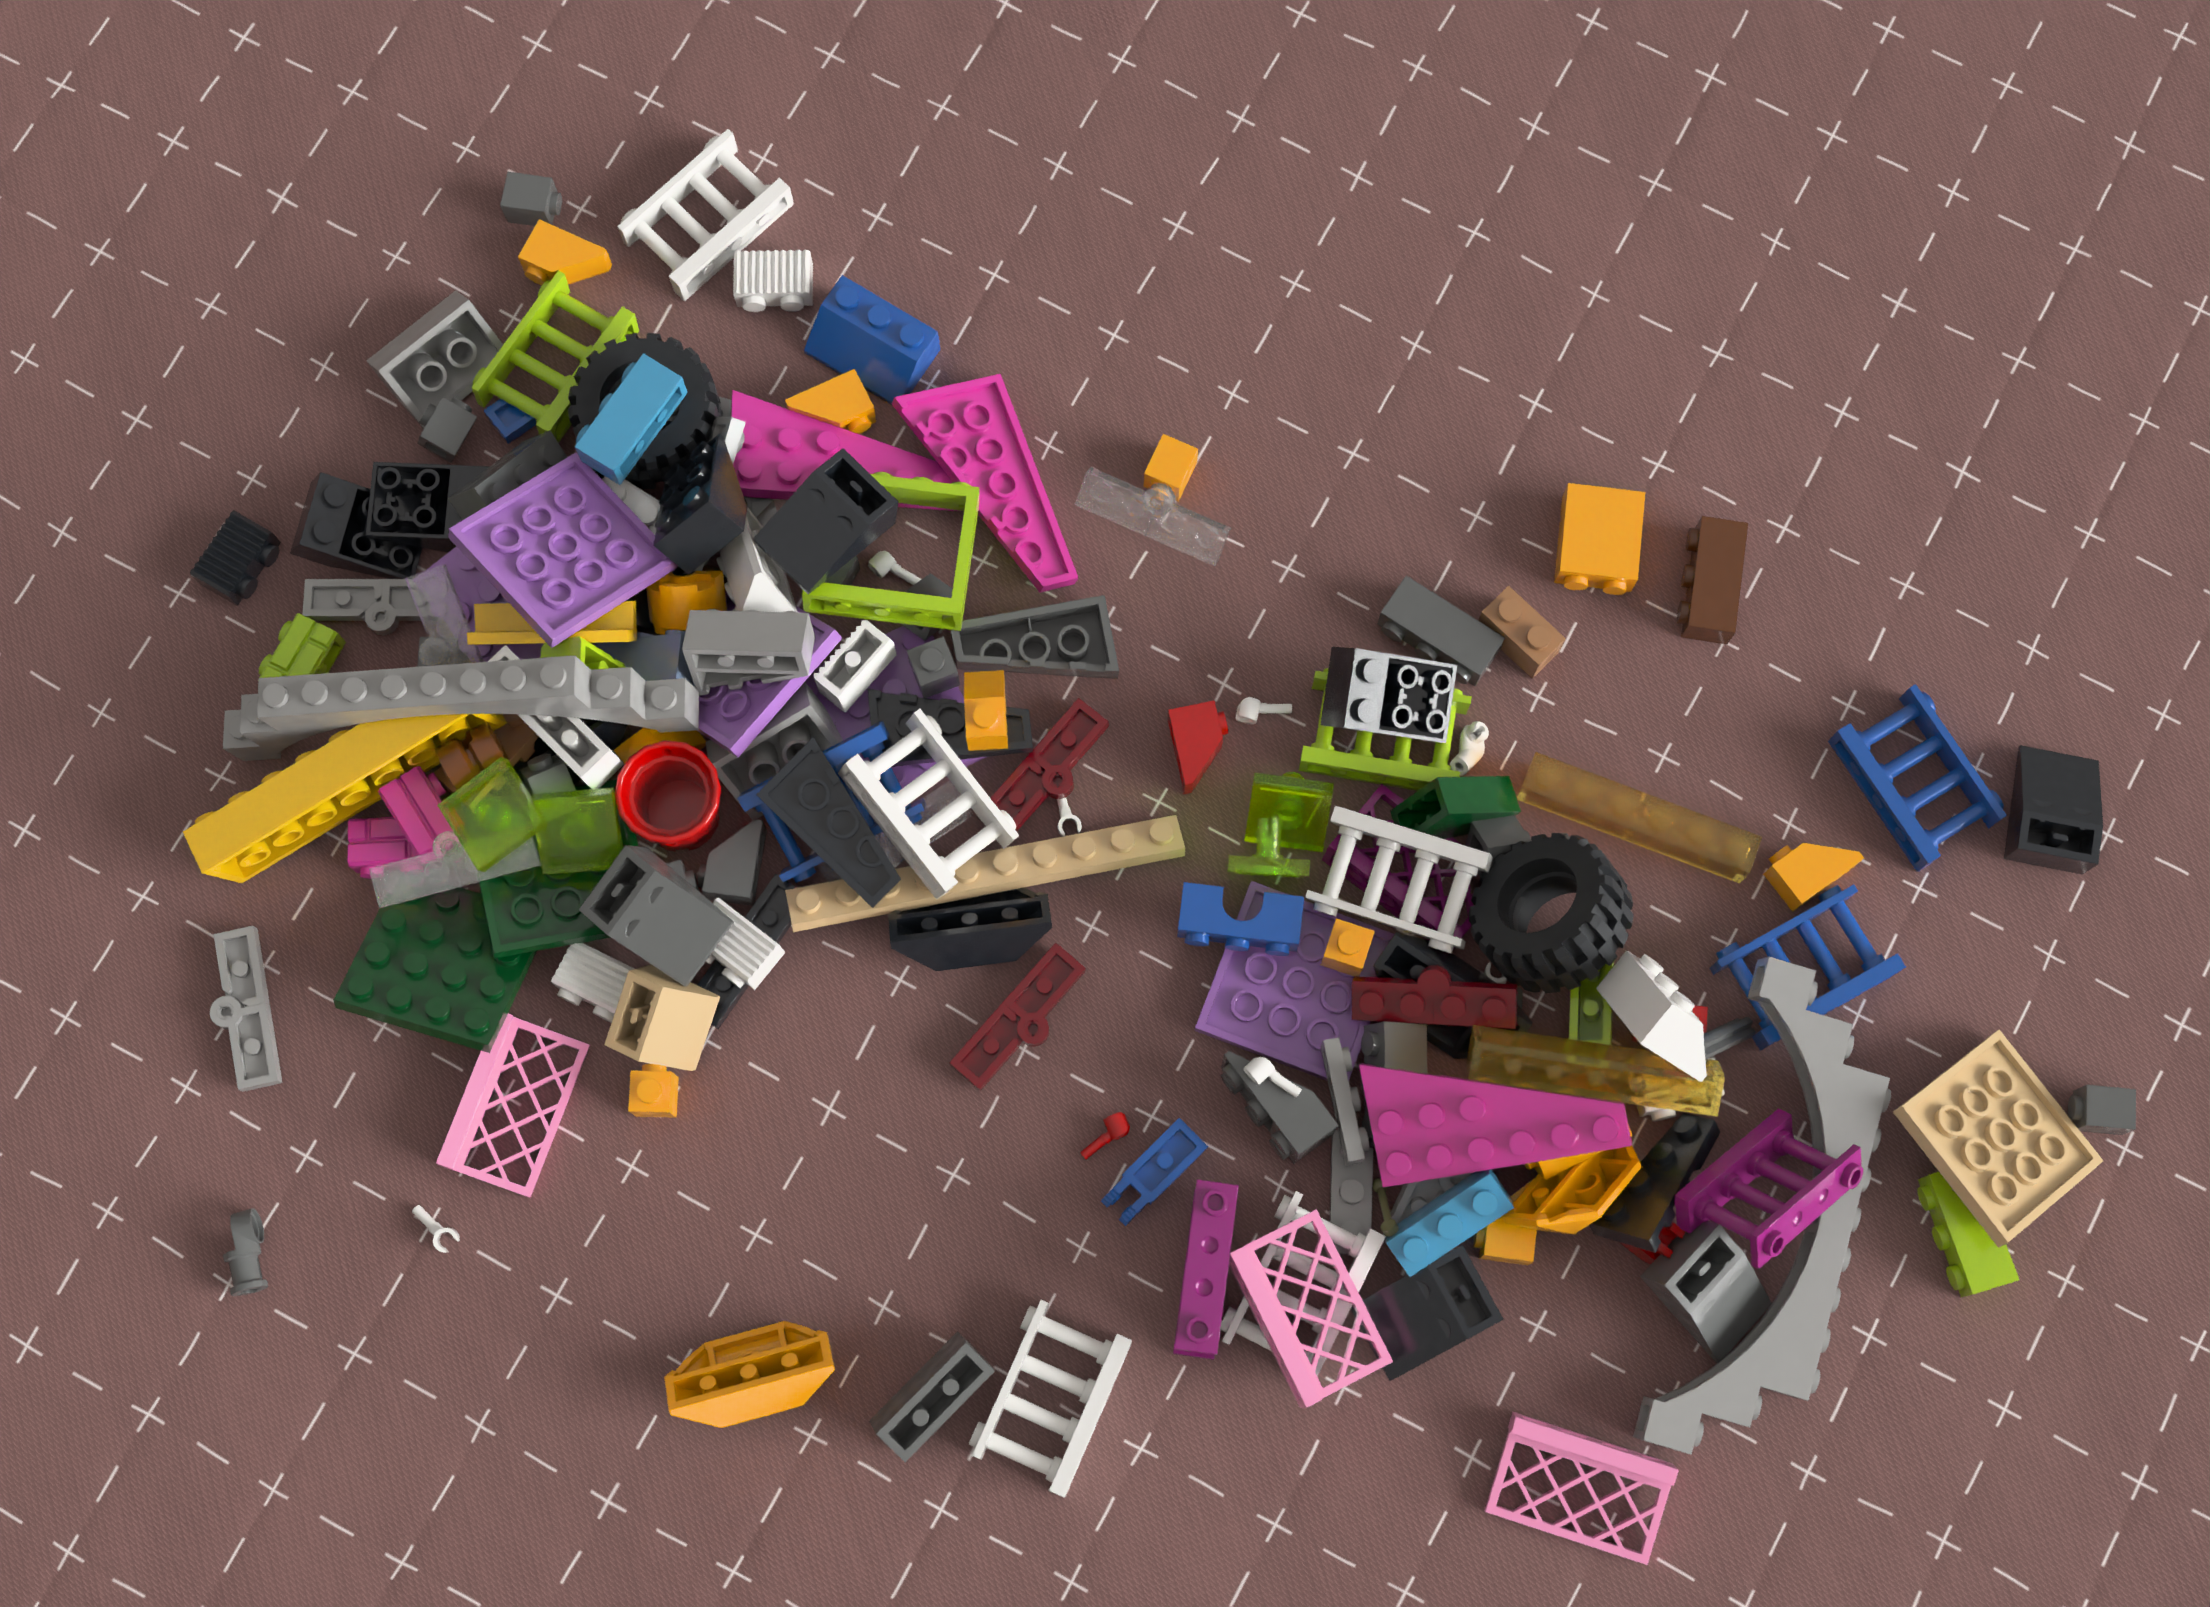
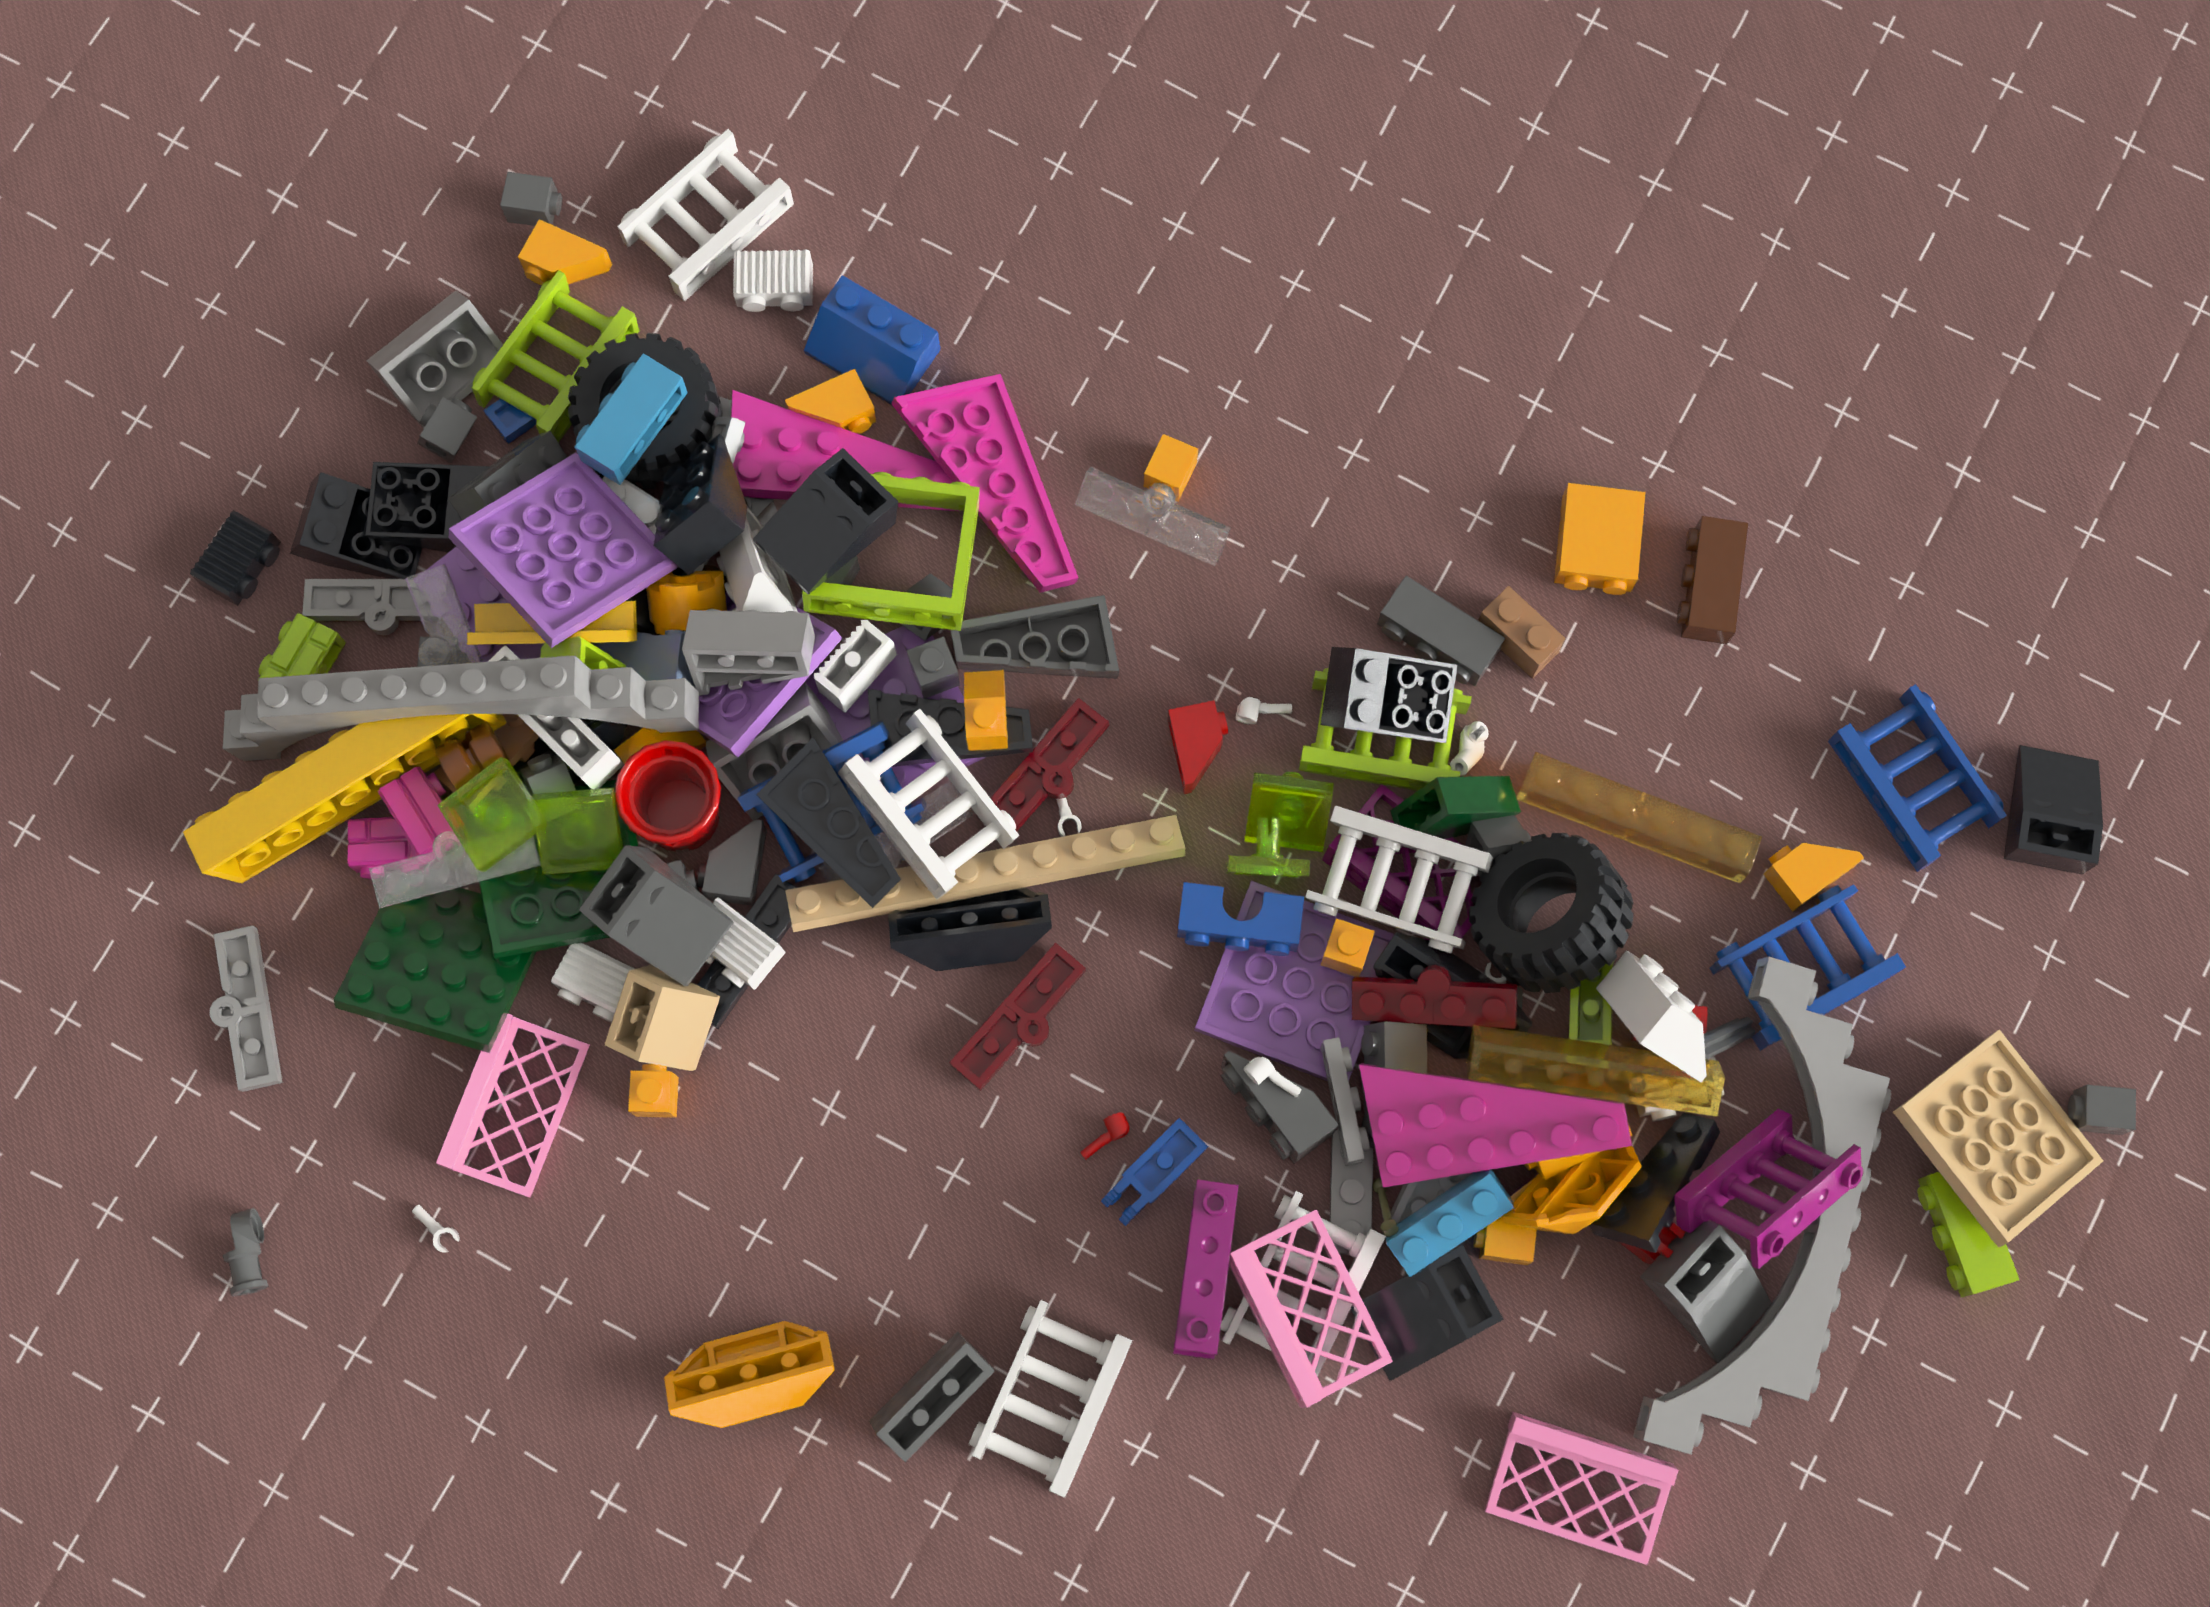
(884, 562): white hand -> none

